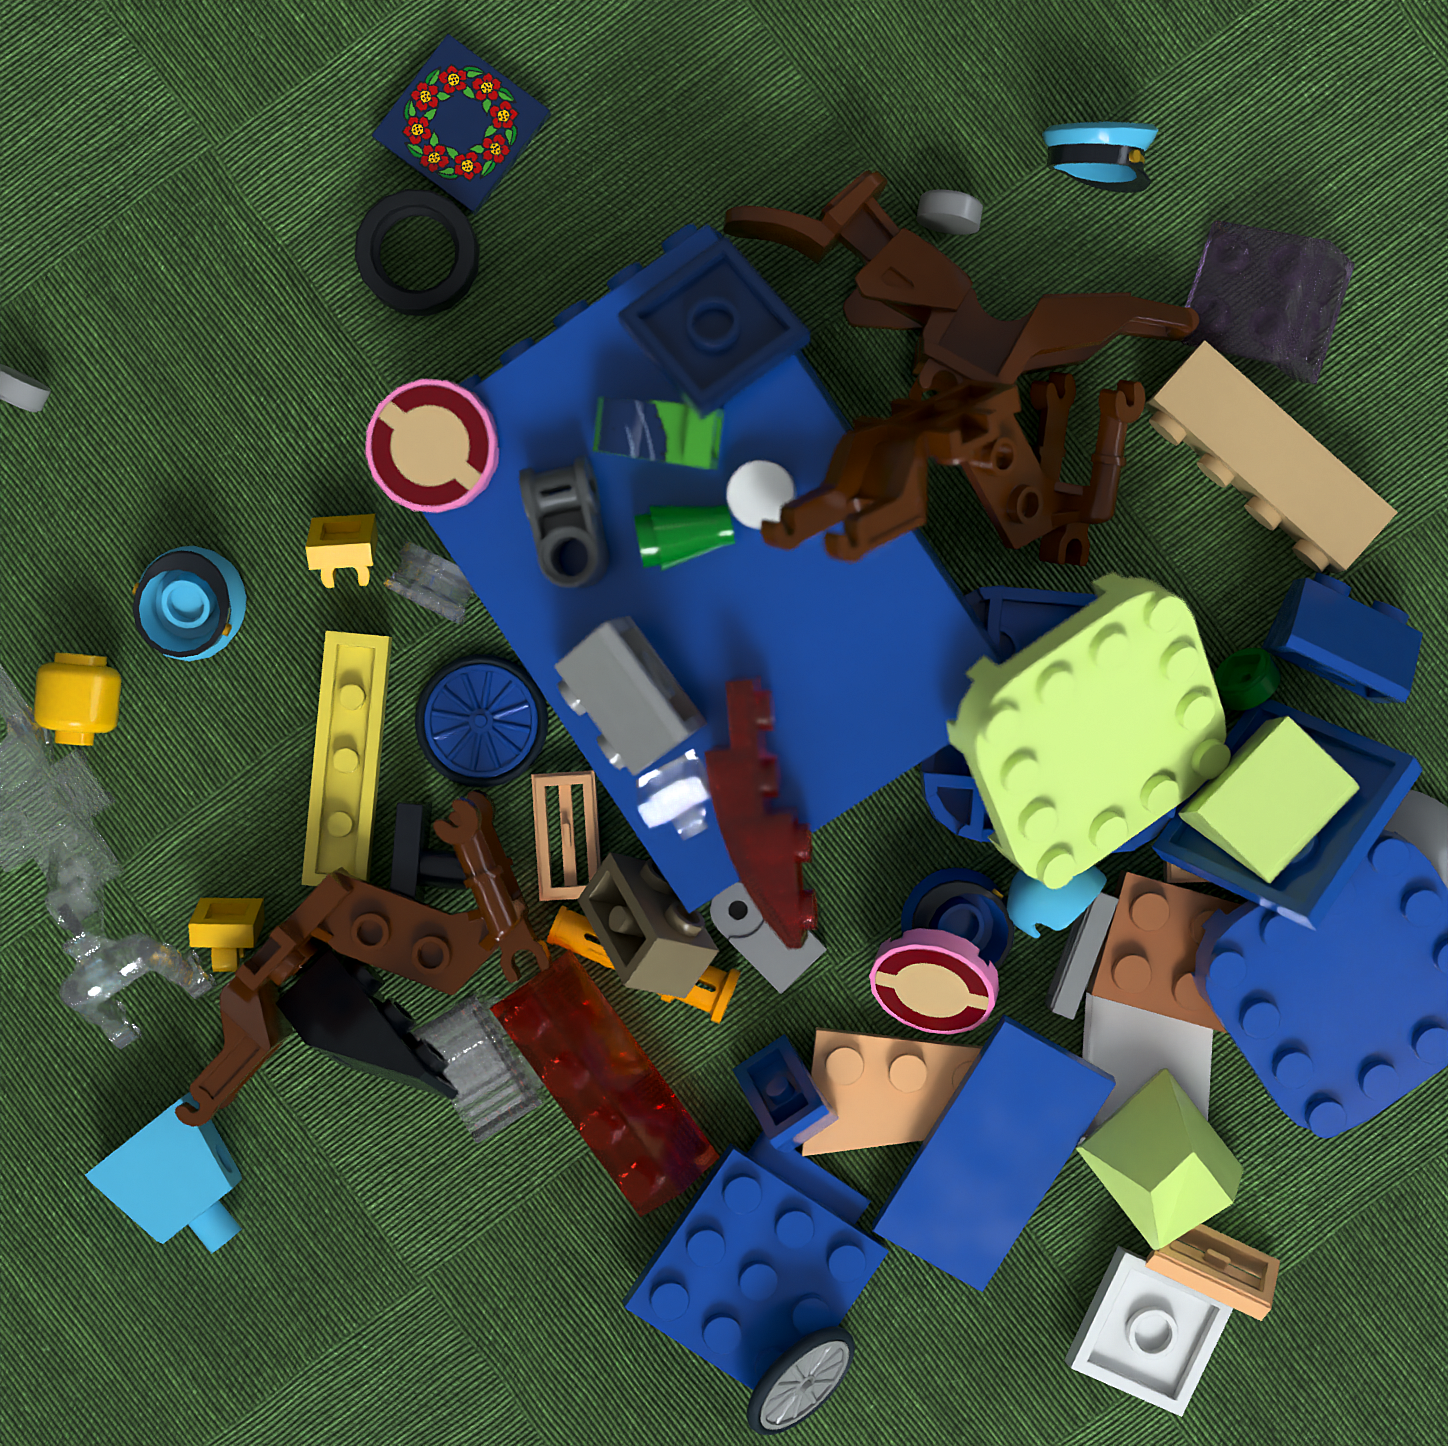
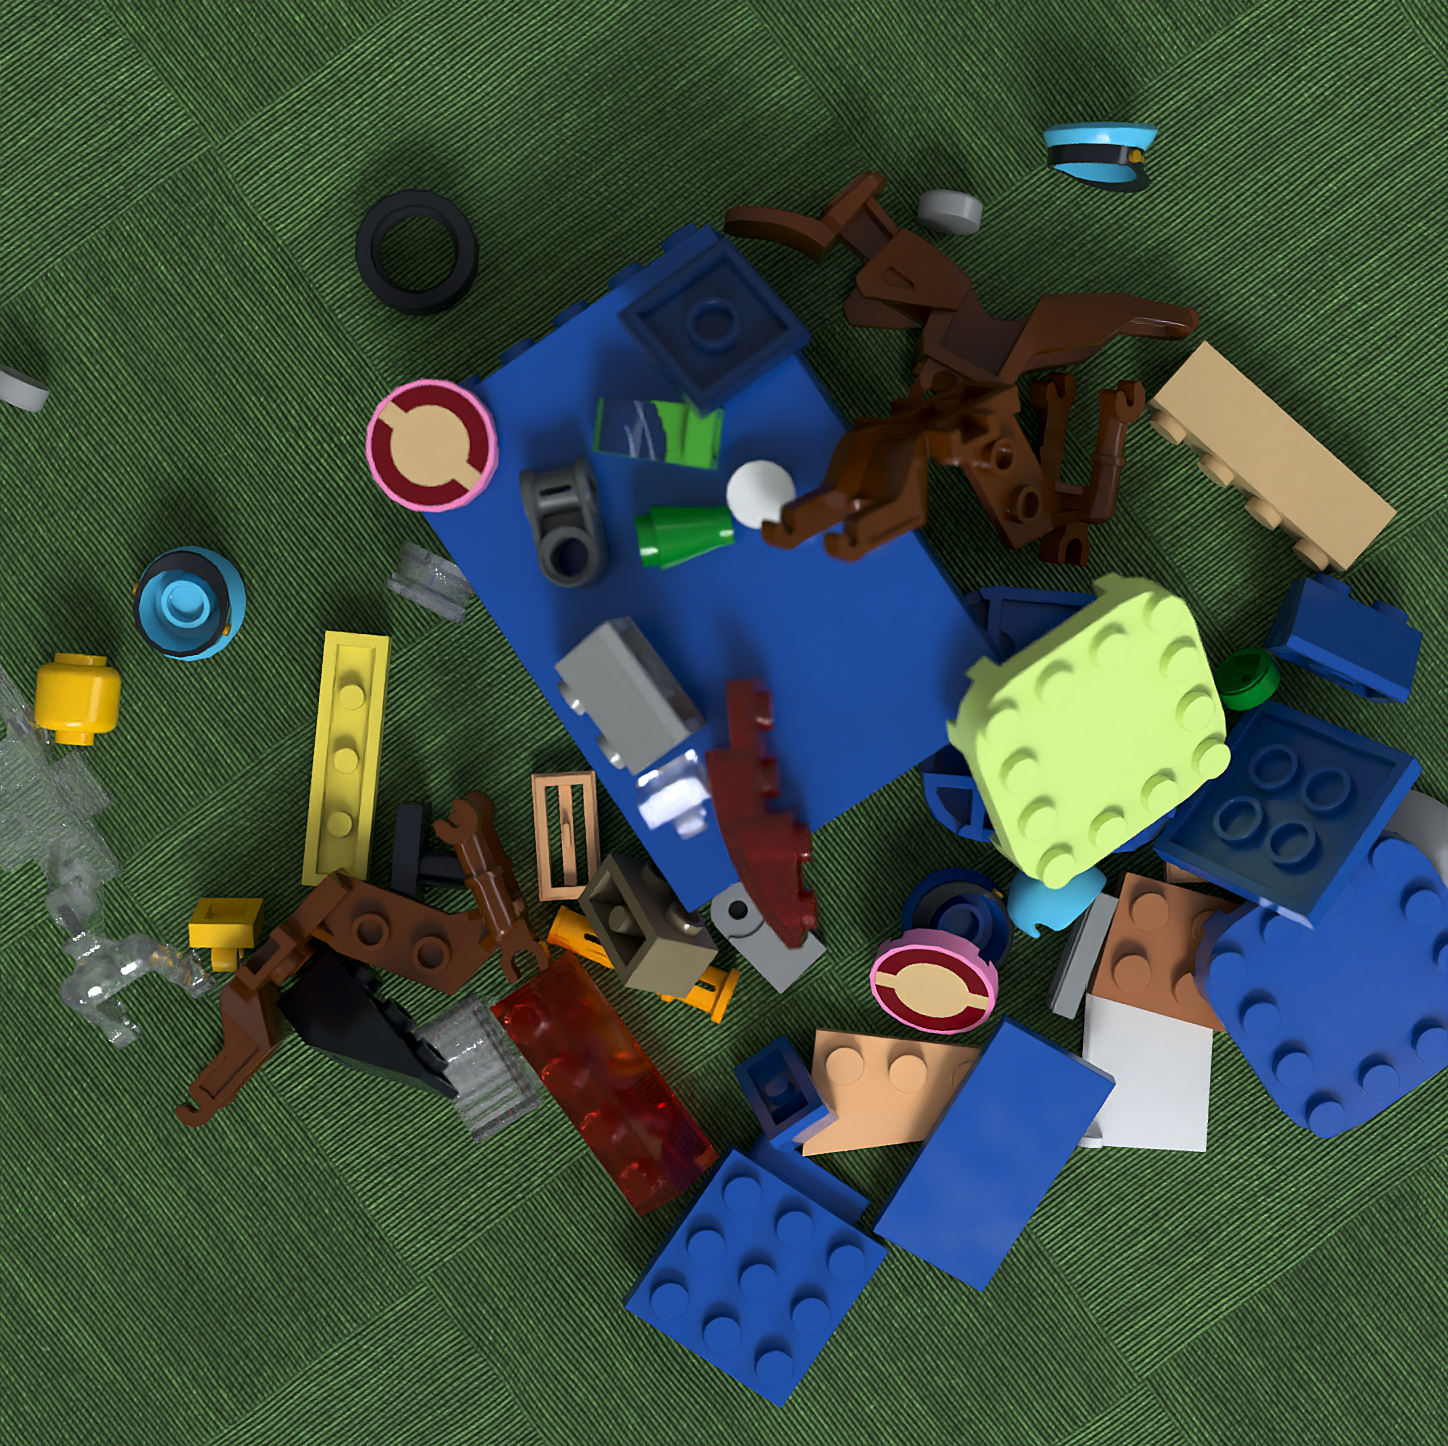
(172, 1179): medium azure torso -> none
(342, 544): yellow tile -> none
(461, 124): tile -> none
(481, 720): blue wheel -> none
(800, 1380): light grey wheel -> none
(1147, 1334): white plate -> none
(1163, 1161): yellowish green slope -> none
(1211, 1270): light nougat tile -> none
(1269, 297): clear purple bracket -> none
(1270, 798): yellowish green slope -> none

